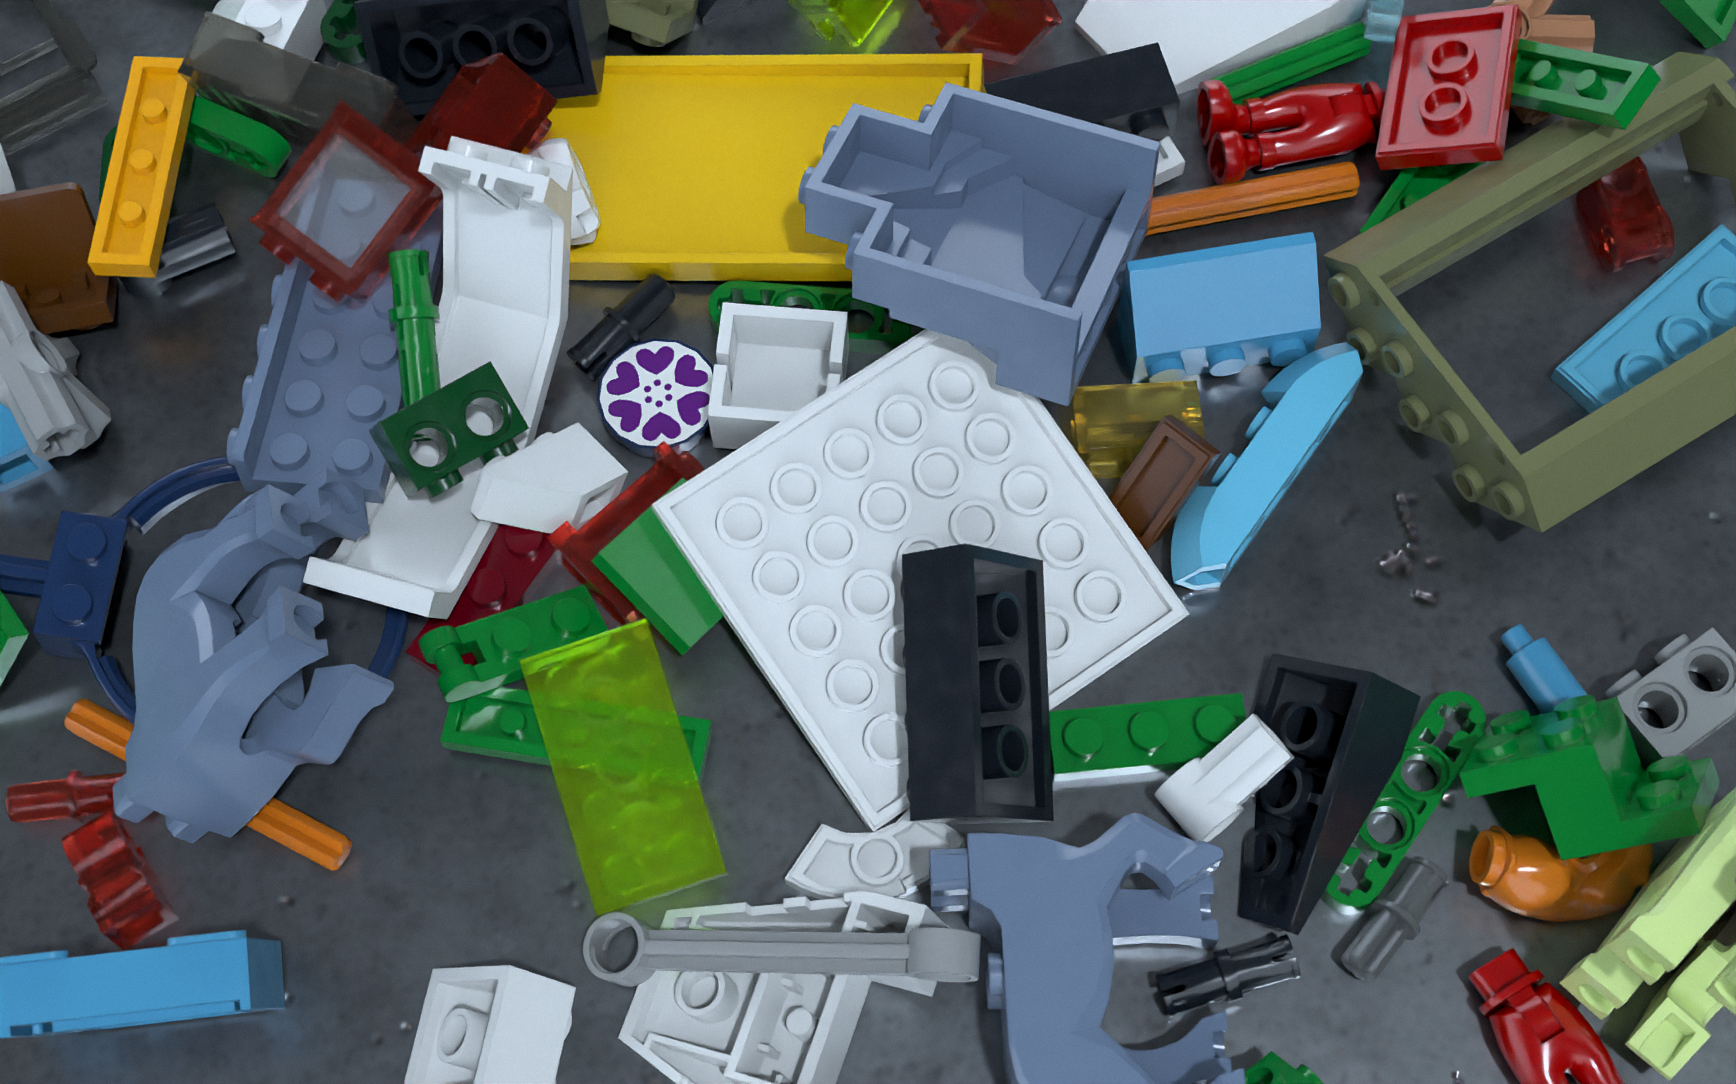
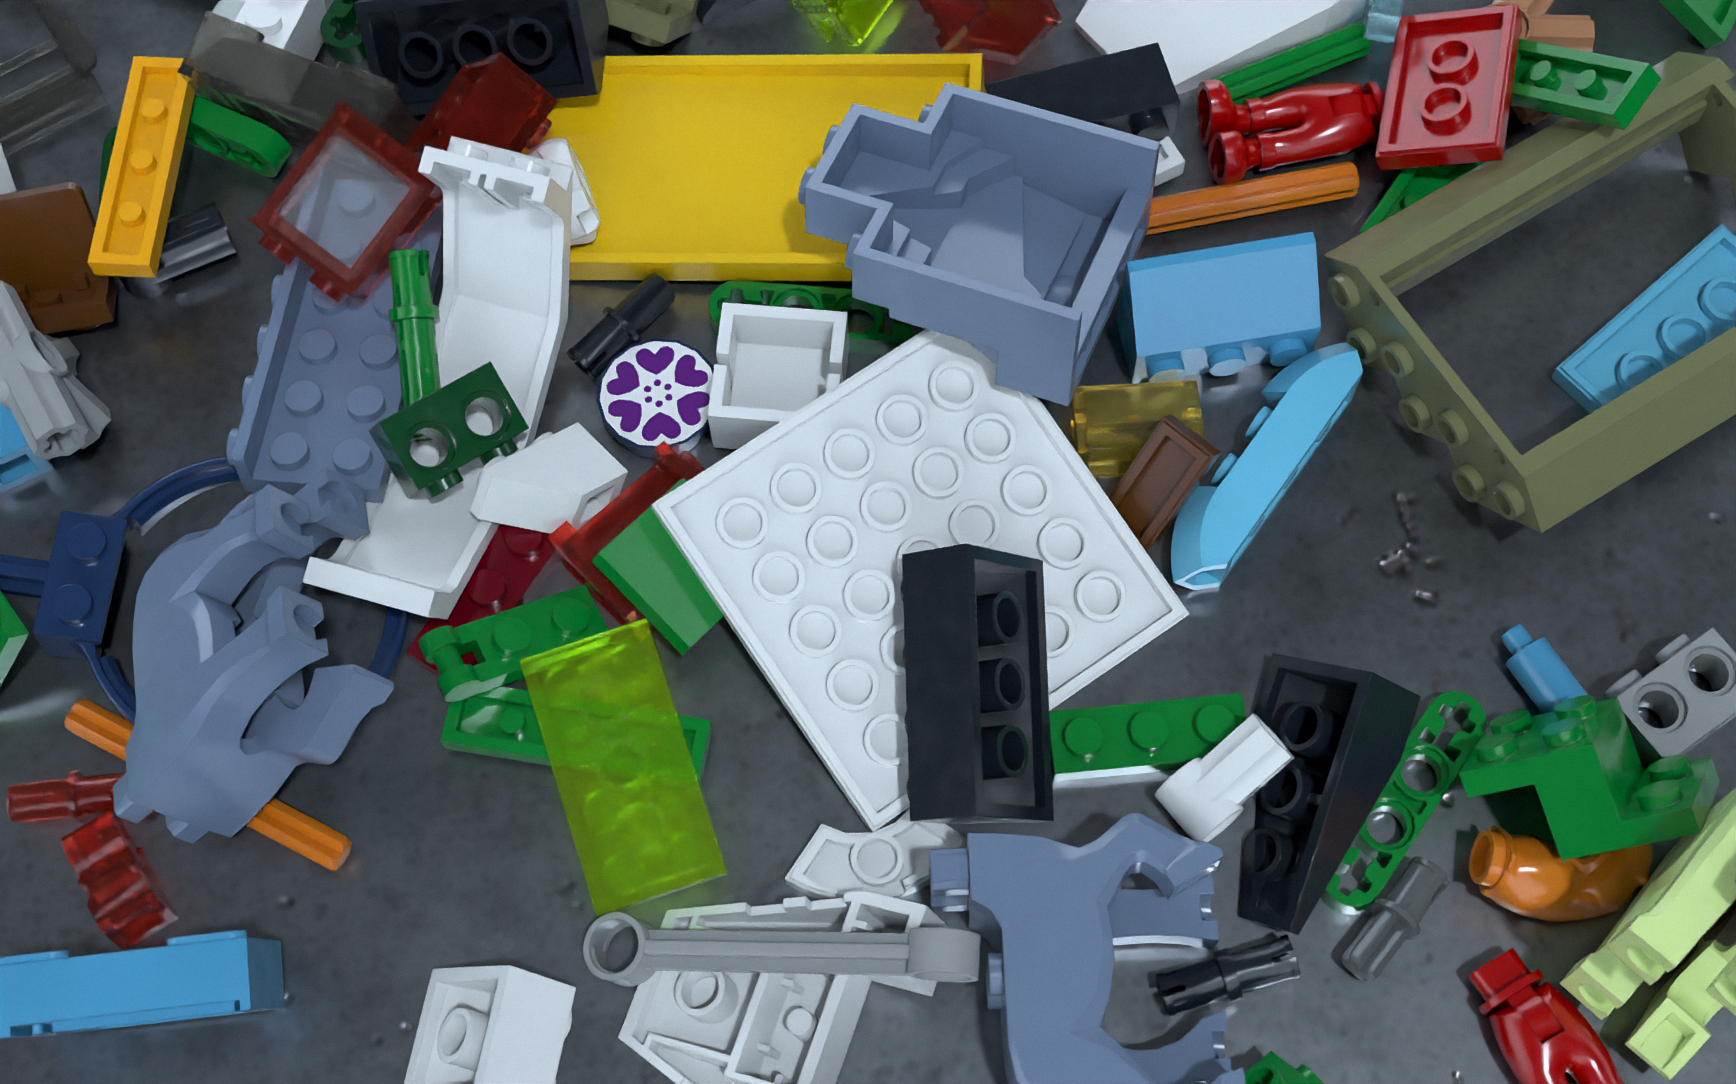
(1626, 222): clear red piece -> none

